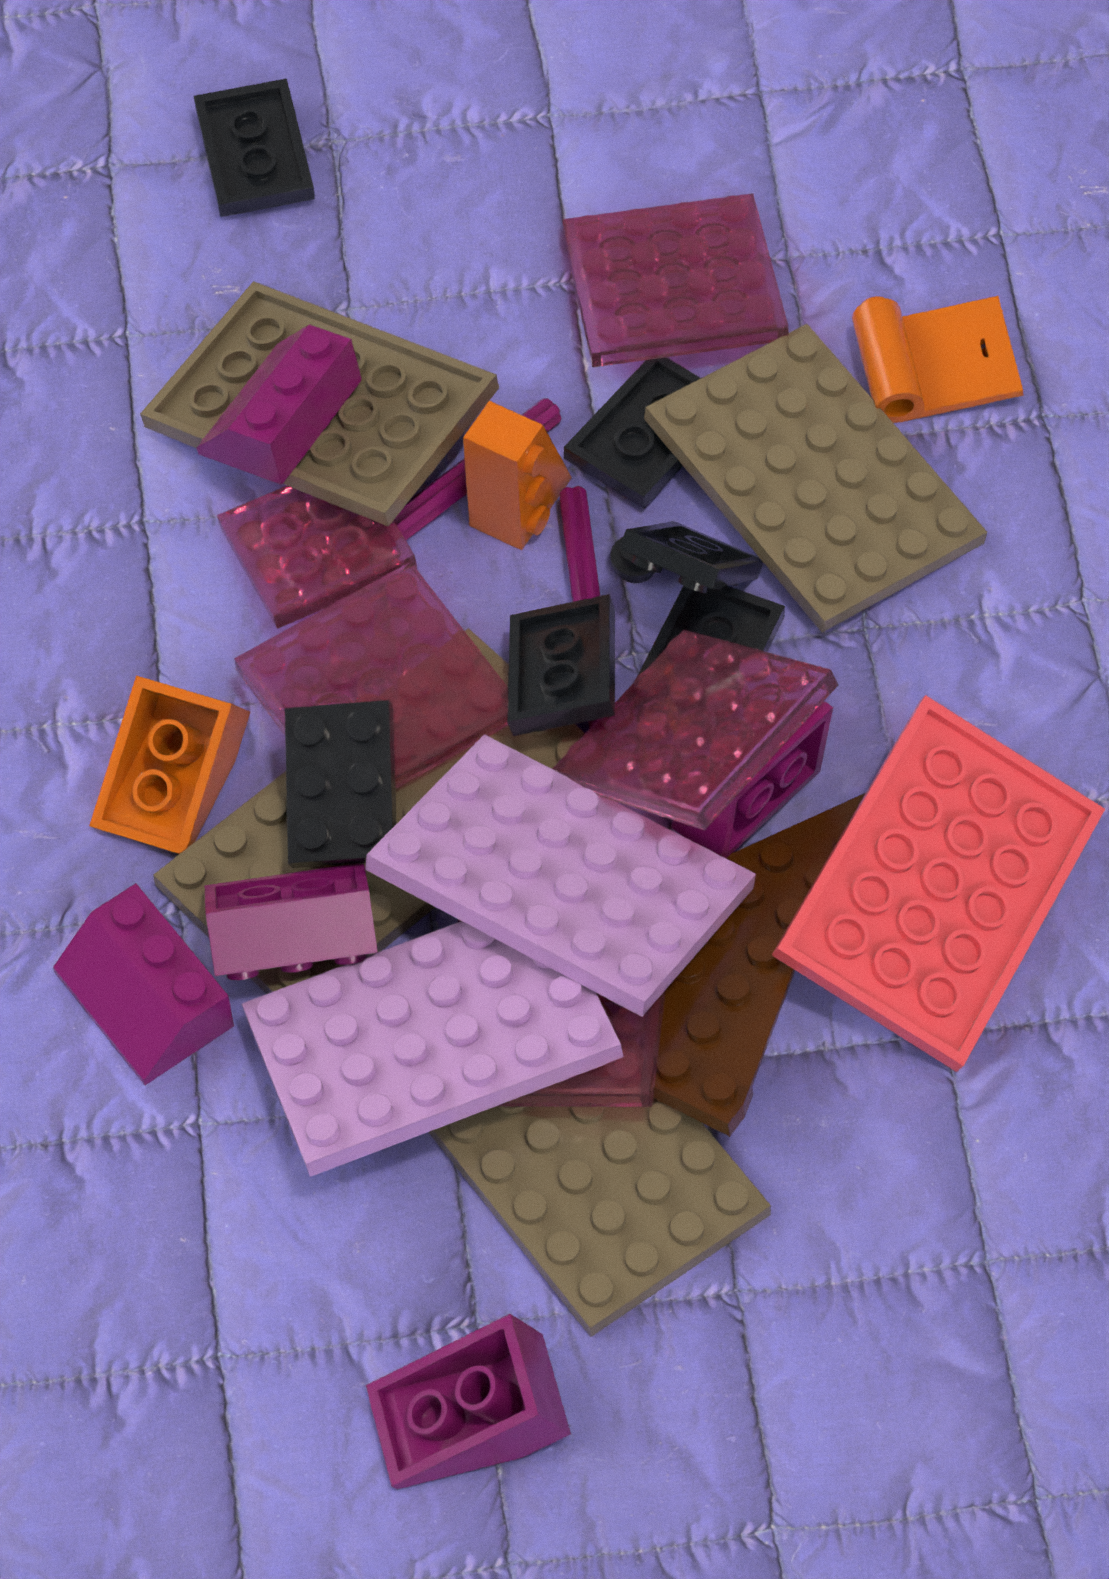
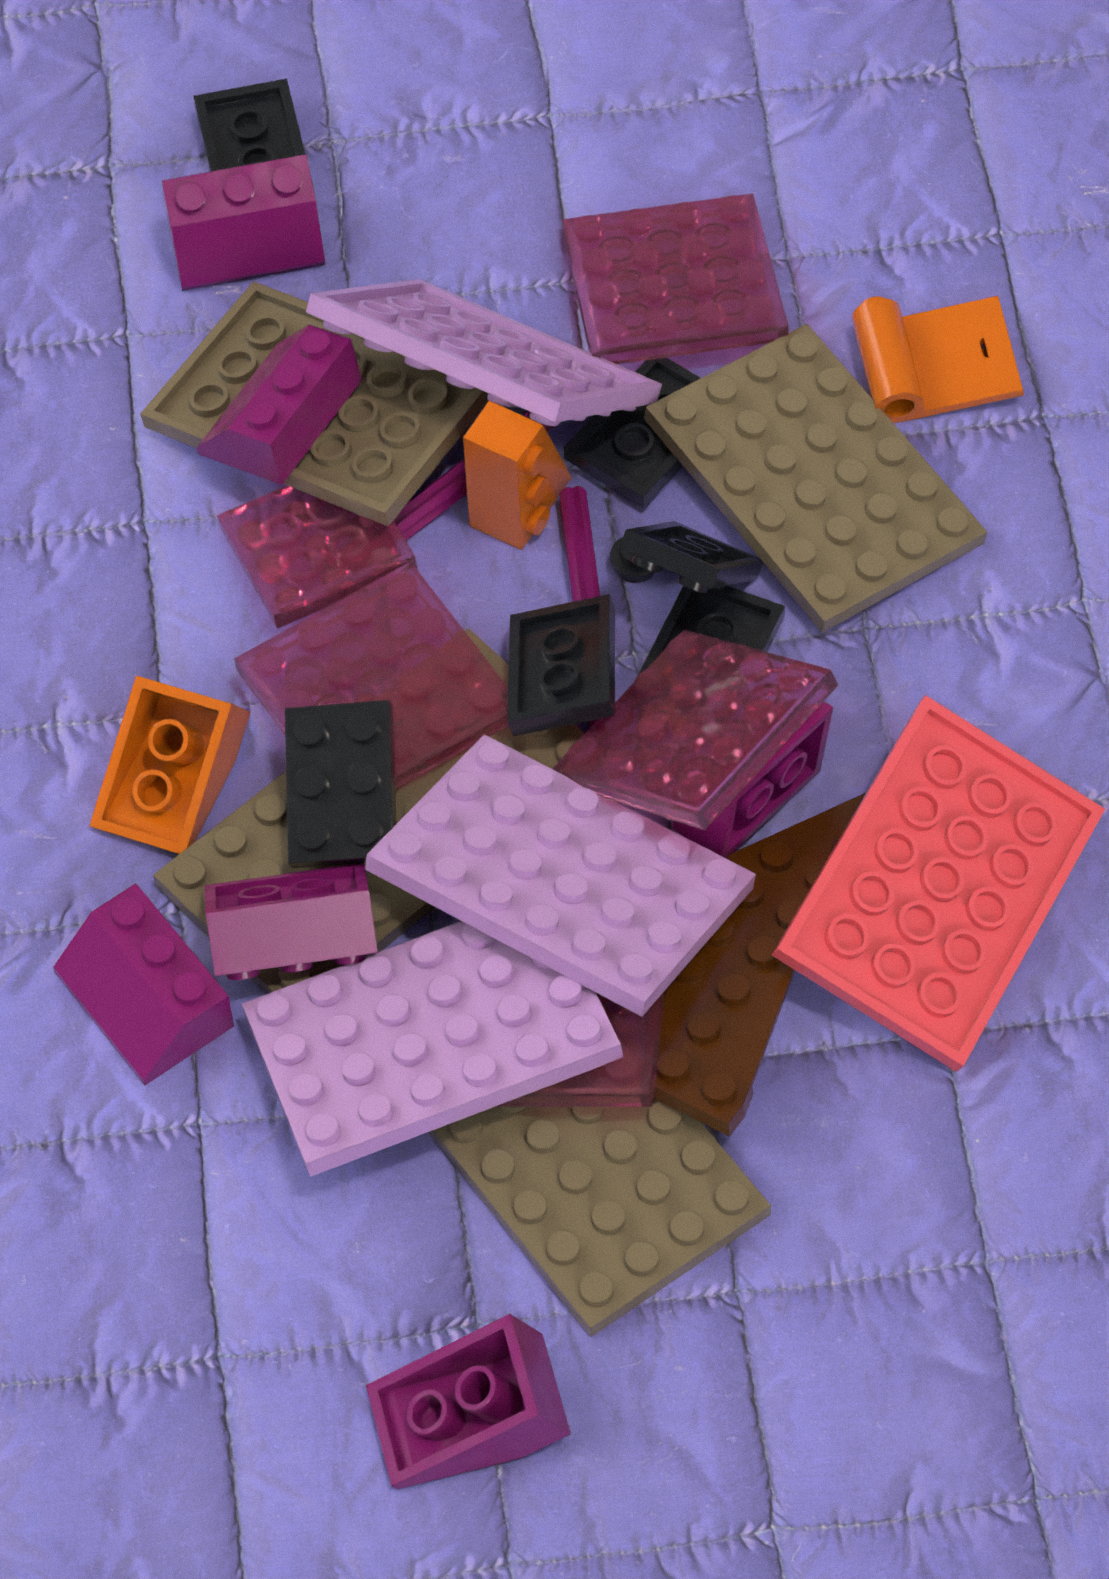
(243, 222): none -> magenta slope
(483, 350): none -> lavender plate

